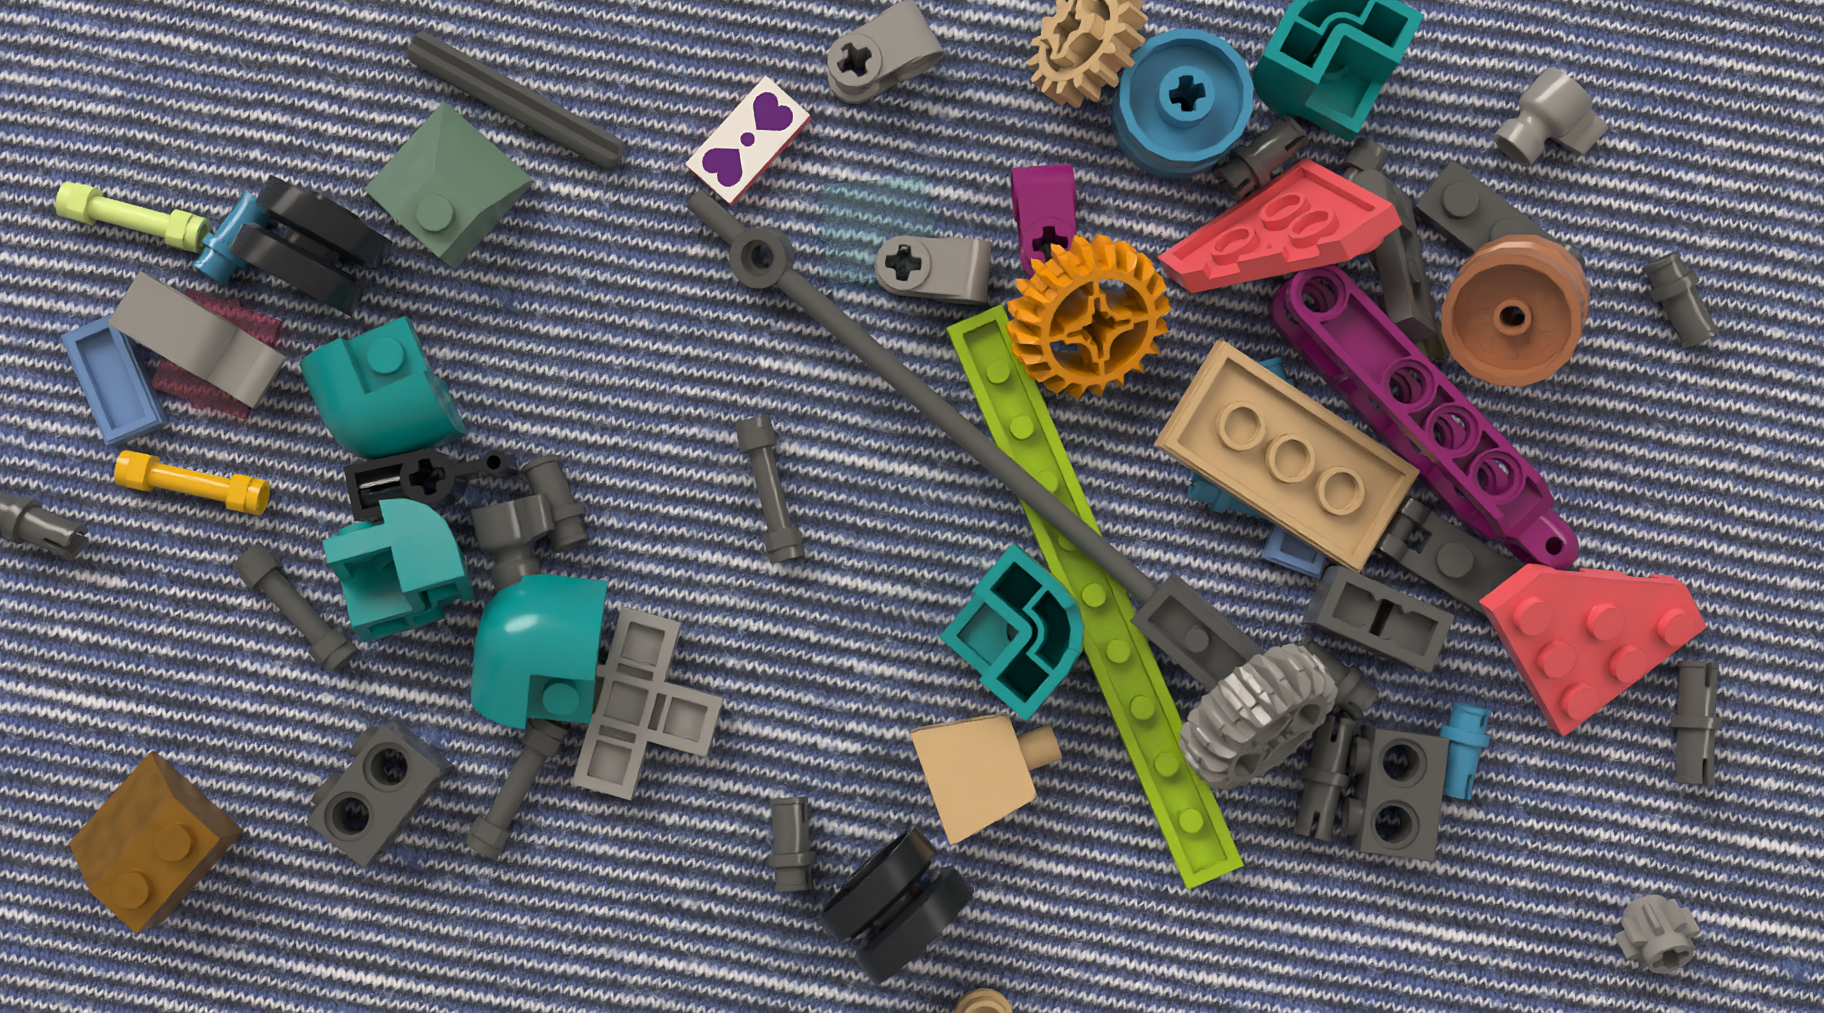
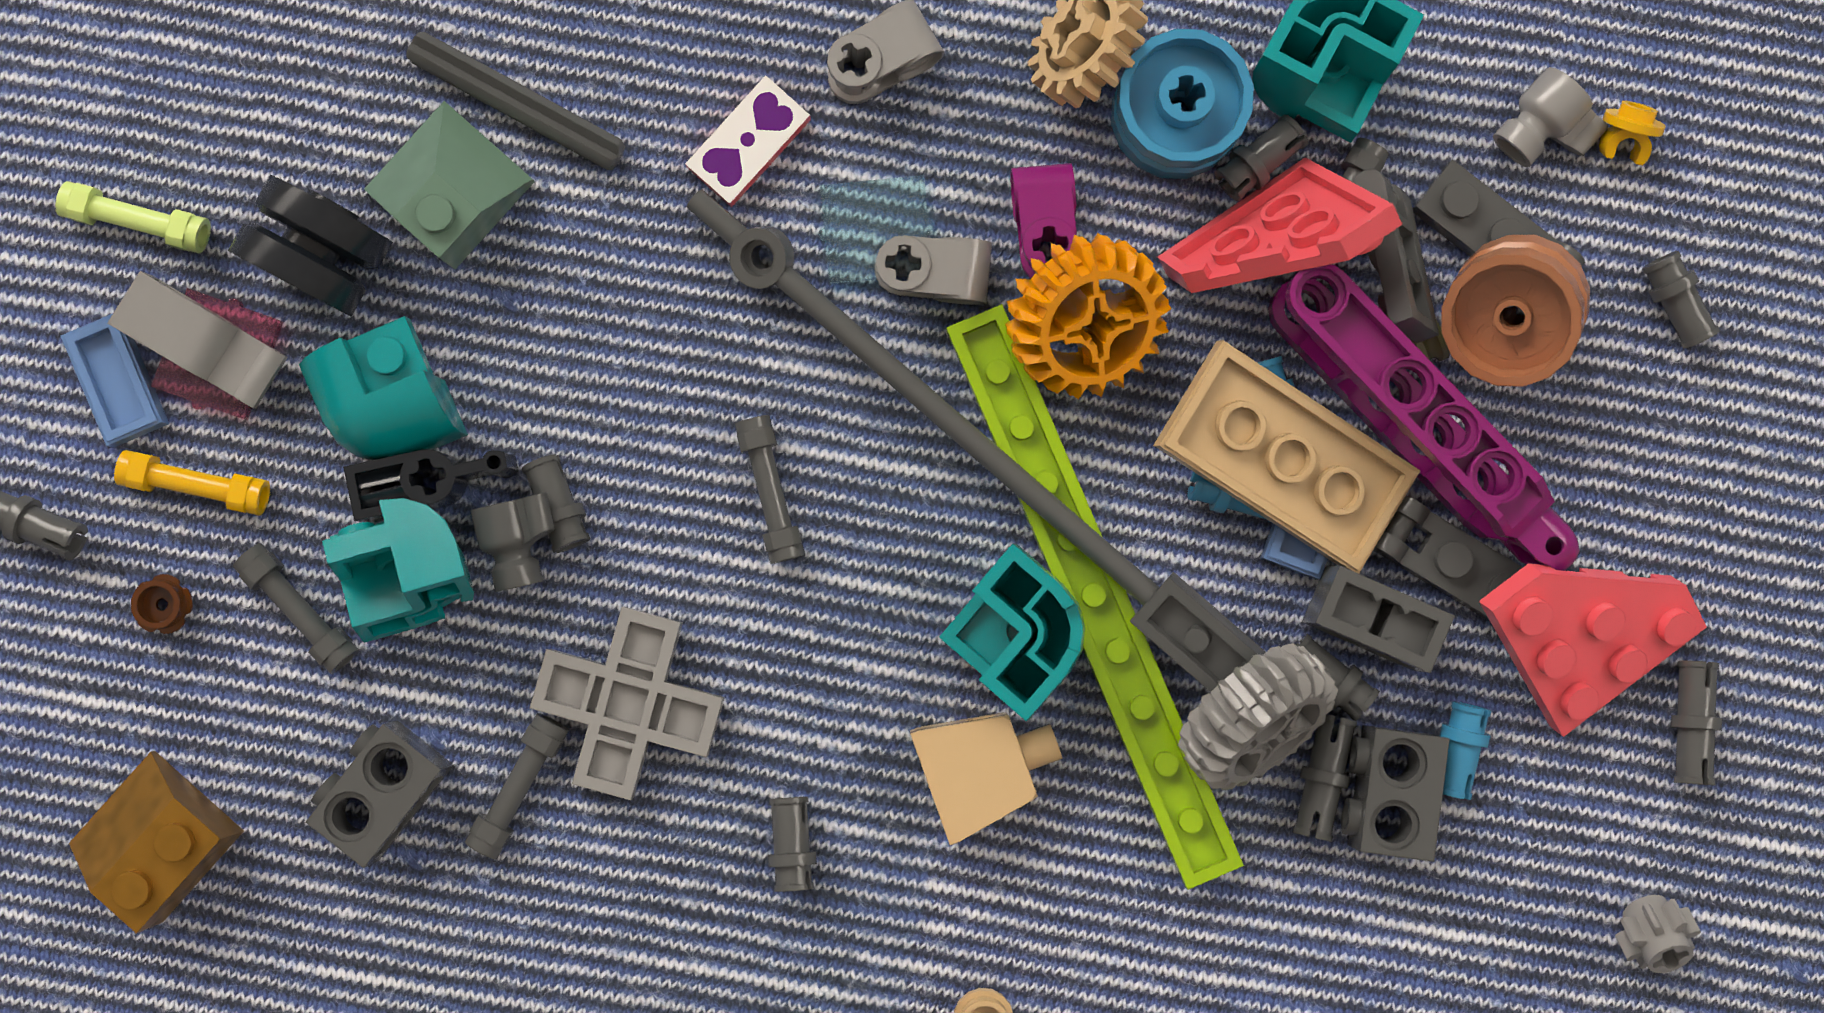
(145, 604): none -> reddish brown plate
(215, 258): dark azure pin -> none
(539, 650): teal brick -> none
(902, 912): black wheel -> none
(1634, 122): none -> yellow plate

